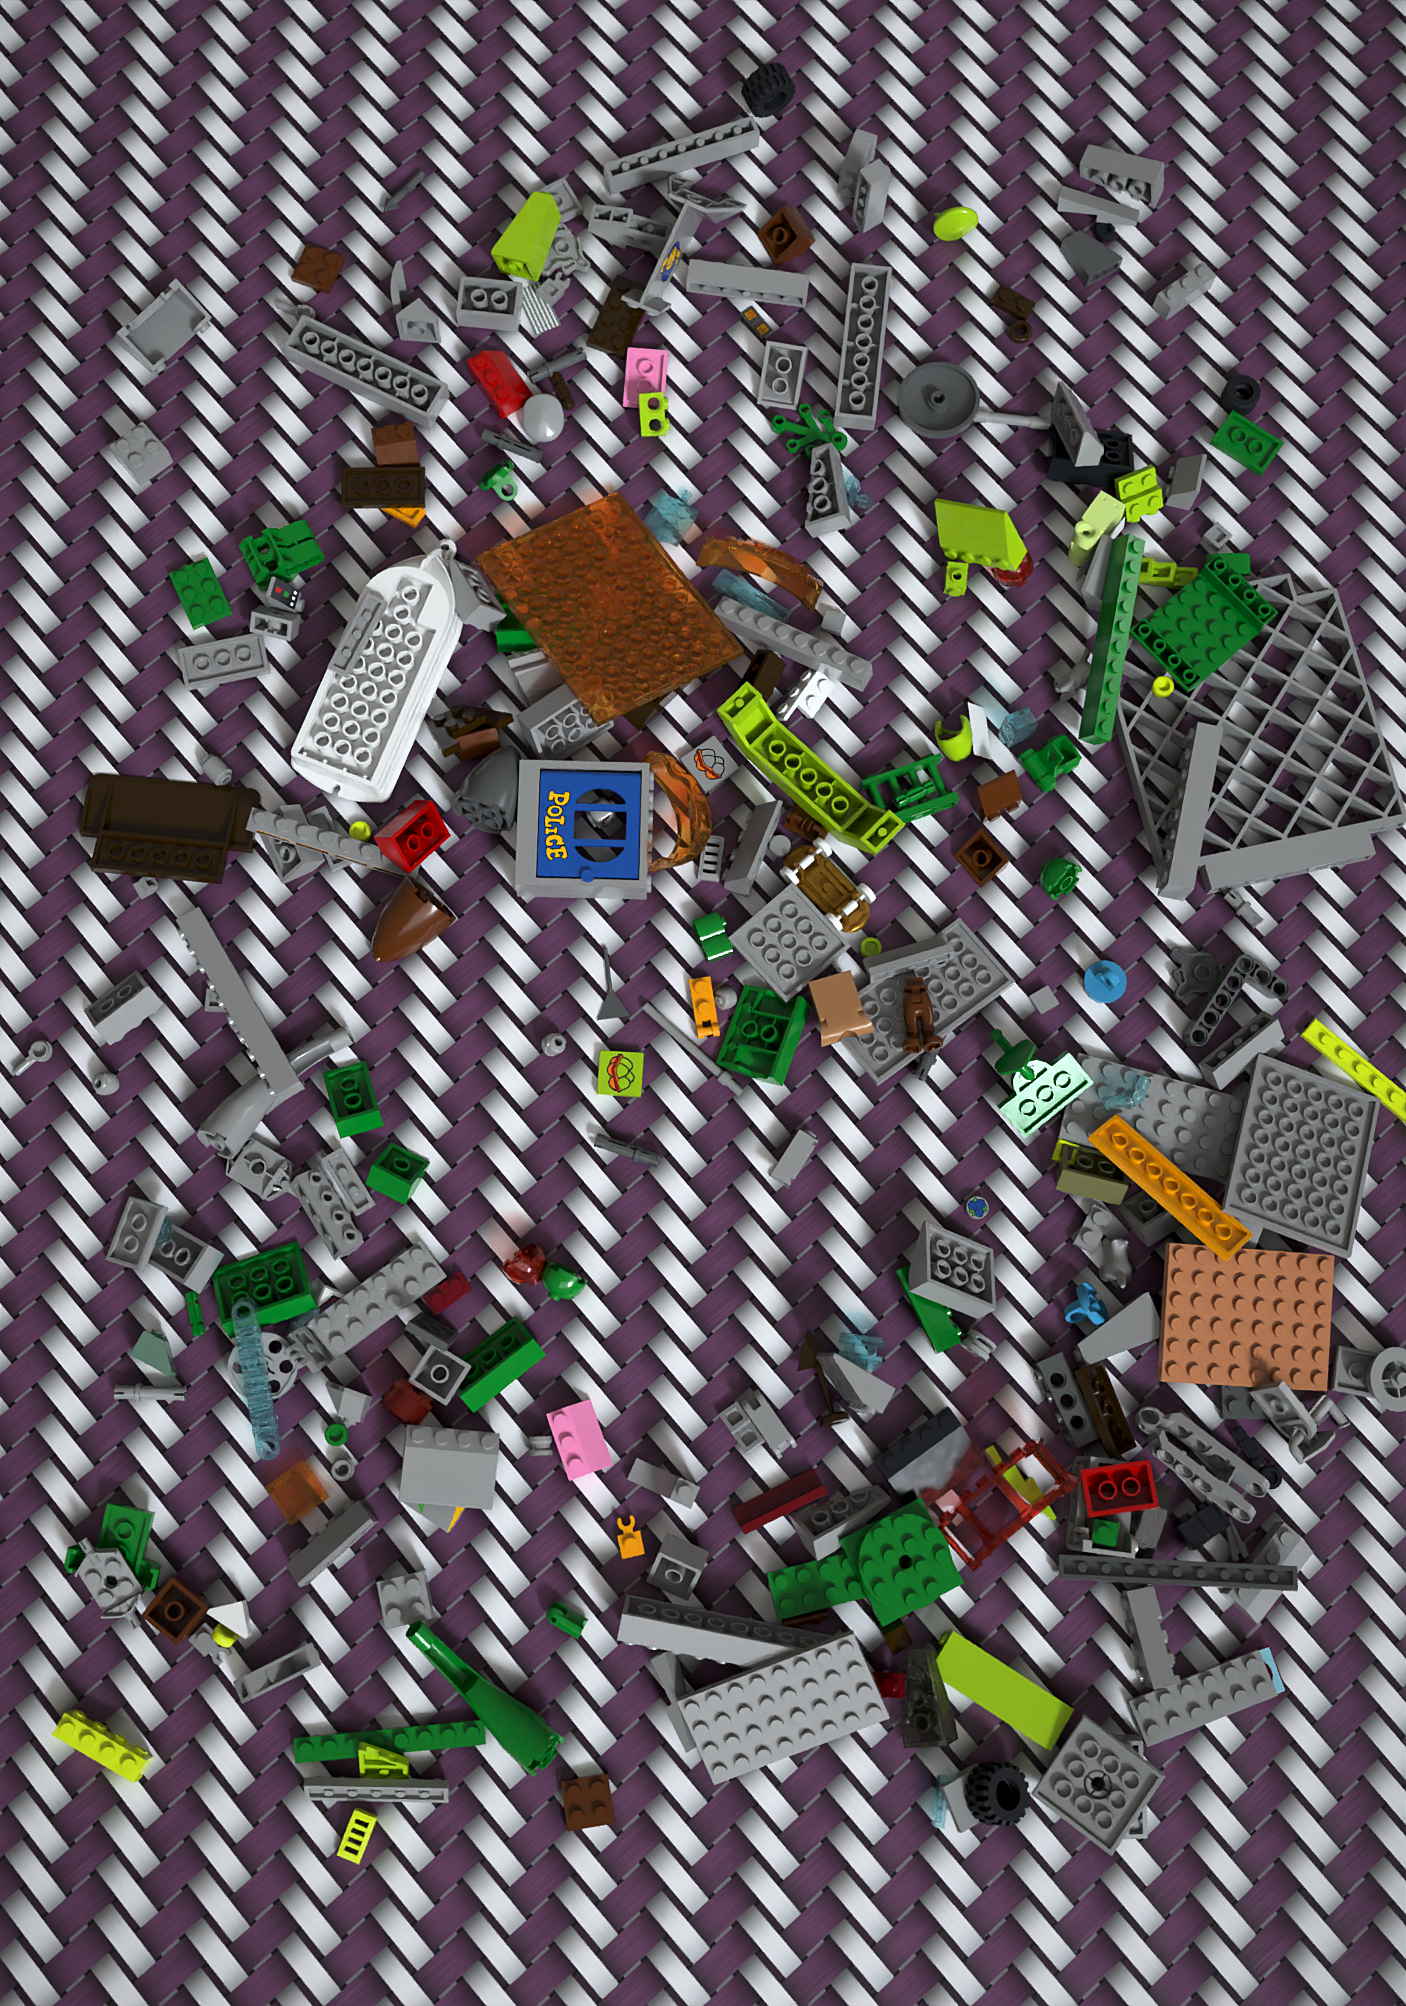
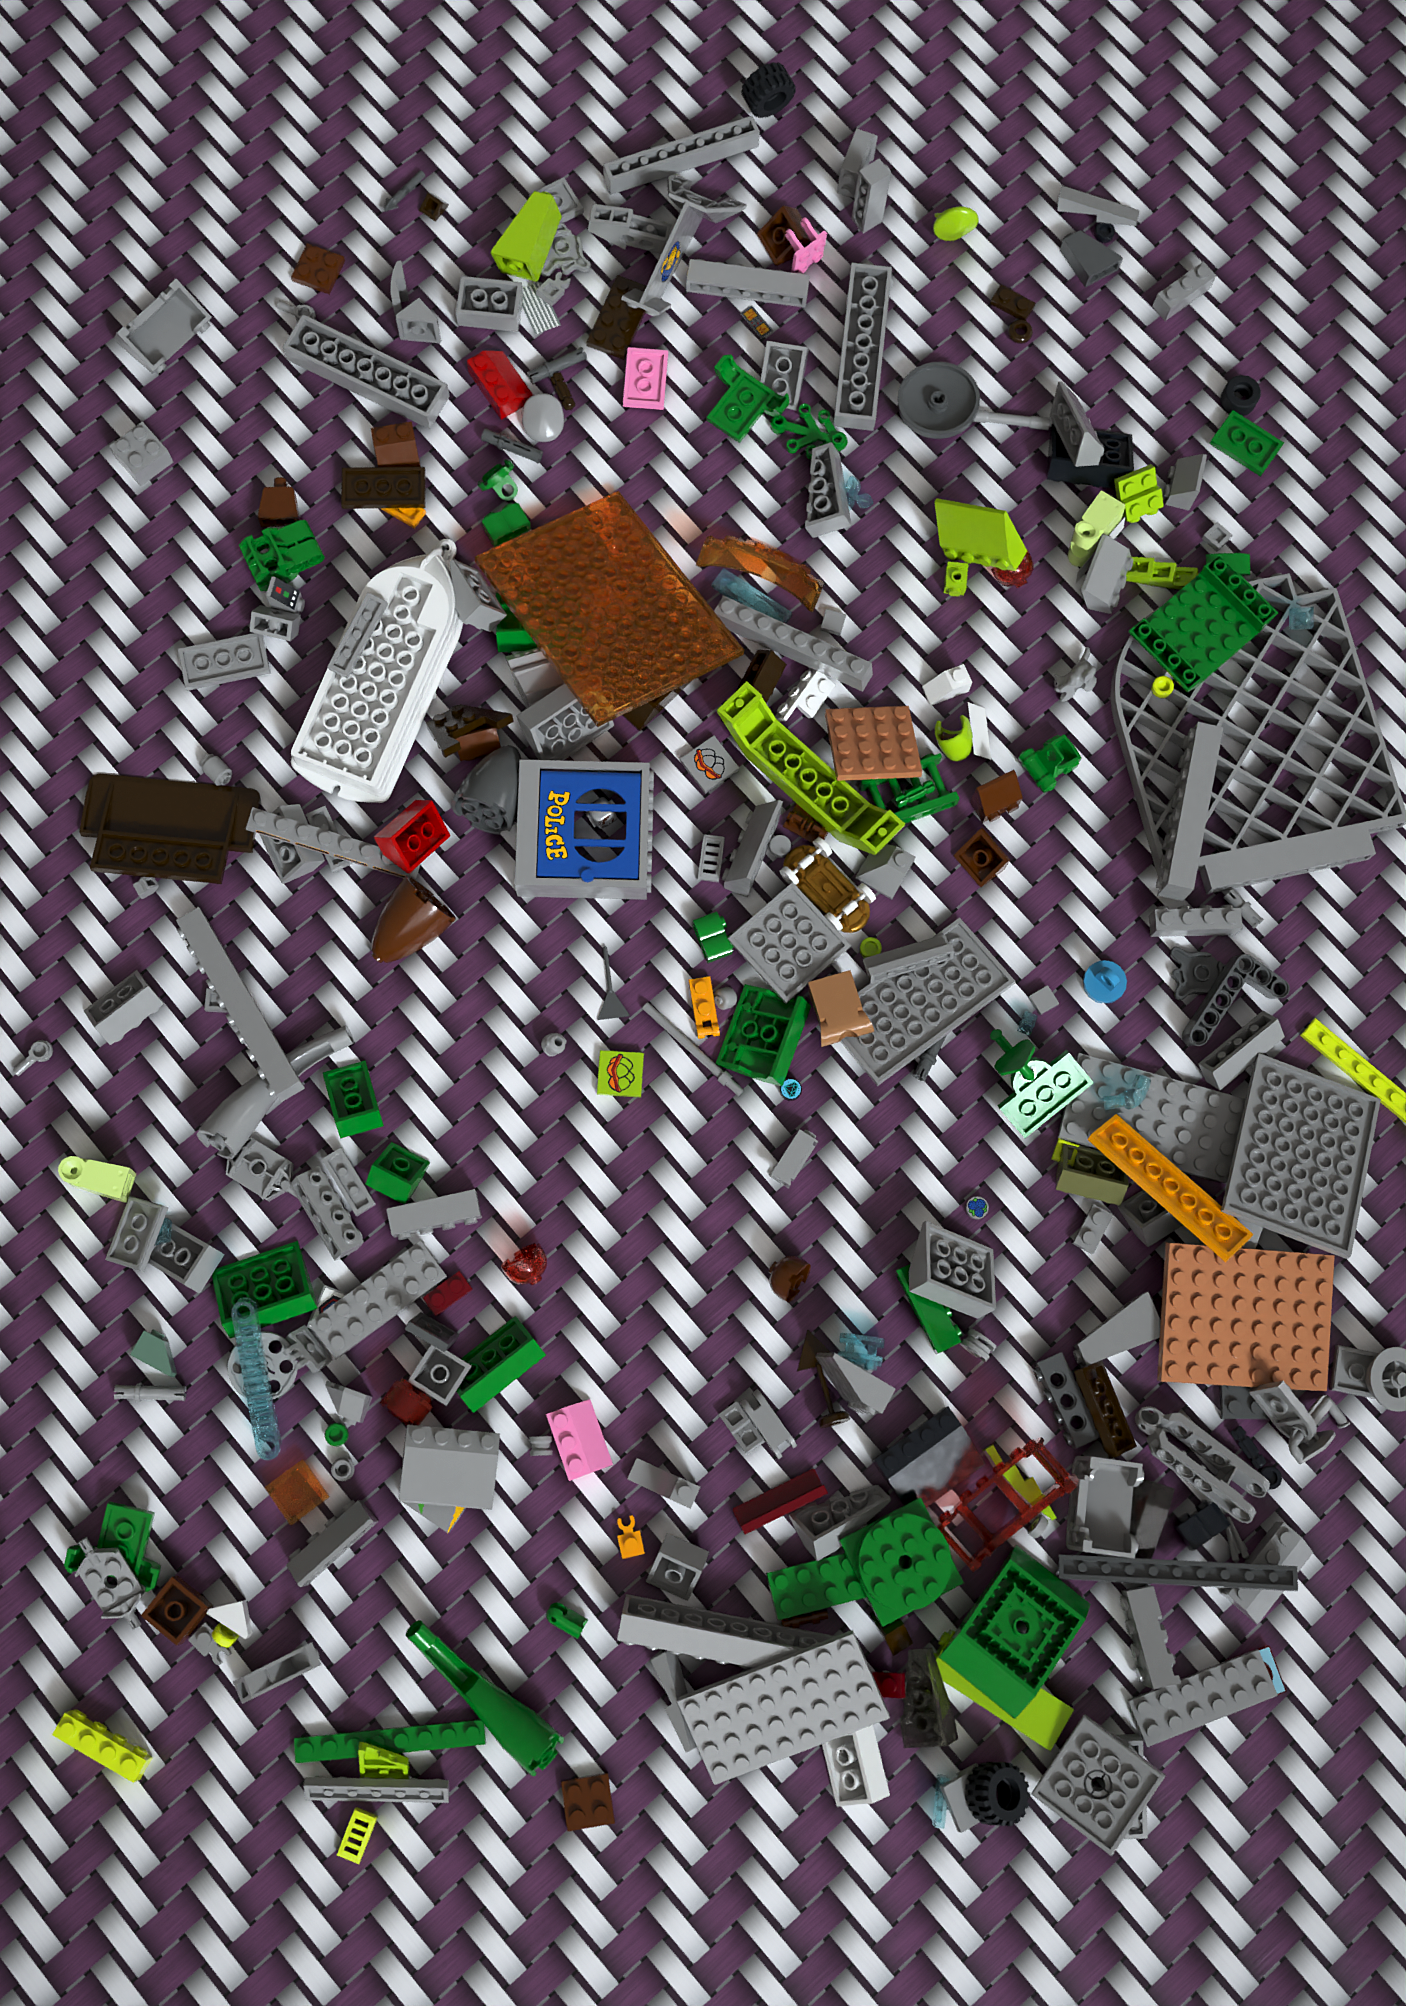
(98, 1177): none -> yellowish green piece
(105, 1083): light grey piece -> none
(194, 1313): green axle -> none
(200, 593): green plate -> none
(278, 505): none -> reddish brown torso
(300, 1321): clear light blue piece -> none
(360, 831): neon yellow tile -> none
(405, 1599): light grey brick -> none
(433, 206): none -> dark brown slope
(433, 1214): none -> light grey brick
(506, 524): none -> green brick
(561, 1281): green cylinder -> none
(622, 1148): dark grey pin -> none
(647, 414): lime brick -> none
(671, 518): clear light blue plate -> none
(690, 809): clear orange windscreen -> none
(743, 400): none -> green piece
(787, 1277): none -> reddish brown cylinder
(791, 1089): none -> tile
(812, 253): none -> bright pink plate
(856, 1768): none -> white slope
(873, 743): none -> nougat plate
(886, 870): none -> light grey slope
(915, 1005): reddish brown piece -> none
(947, 685): none -> white slope
(991, 1650): none -> green slope
(1017, 727): clear light blue brick -> none
(1027, 1023): none -> clear light blue piece
(1037, 1526): none -> light grey tile
(1059, 876): green cylinder -> none
(1086, 1306): dark azure tile -> none
(1106, 1531): green brick -> none
(1111, 640): green brick -> none
(1116, 1263): light grey animal -> none
(1118, 1489): red slope -> none
(1124, 173): light grey wedge -> none
(1195, 922): none -> light grey brick
(1301, 617): none -> clear light blue slope

